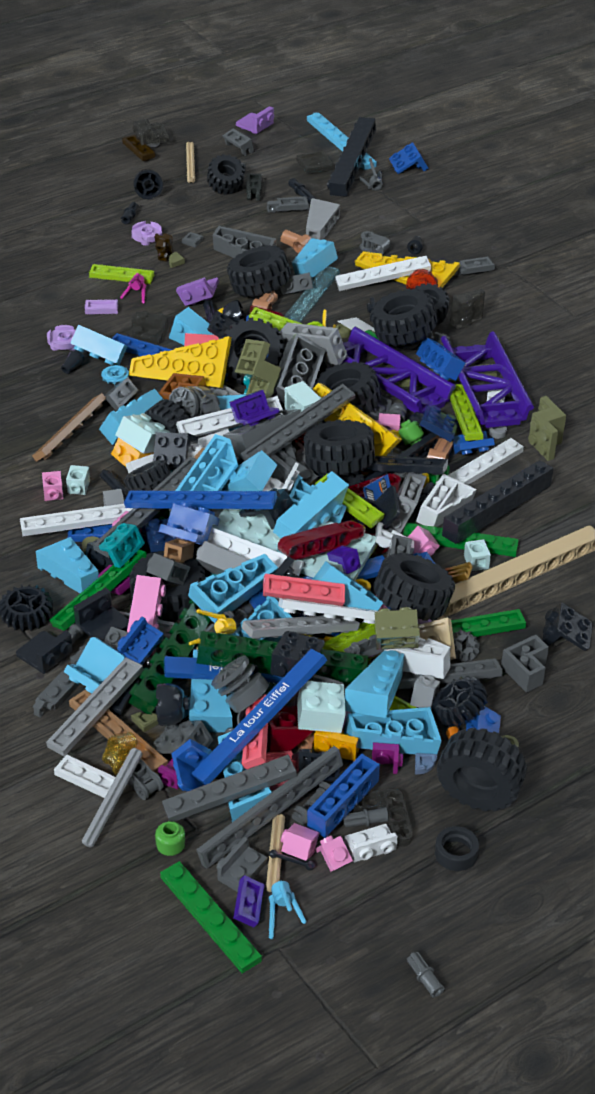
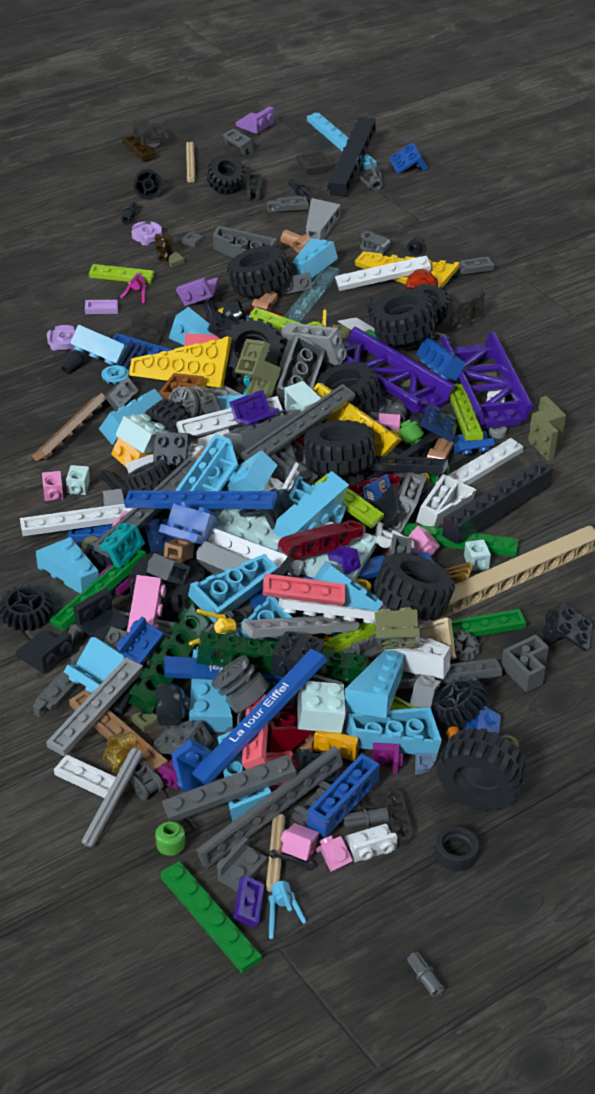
(130, 353): none -> dark blue tile

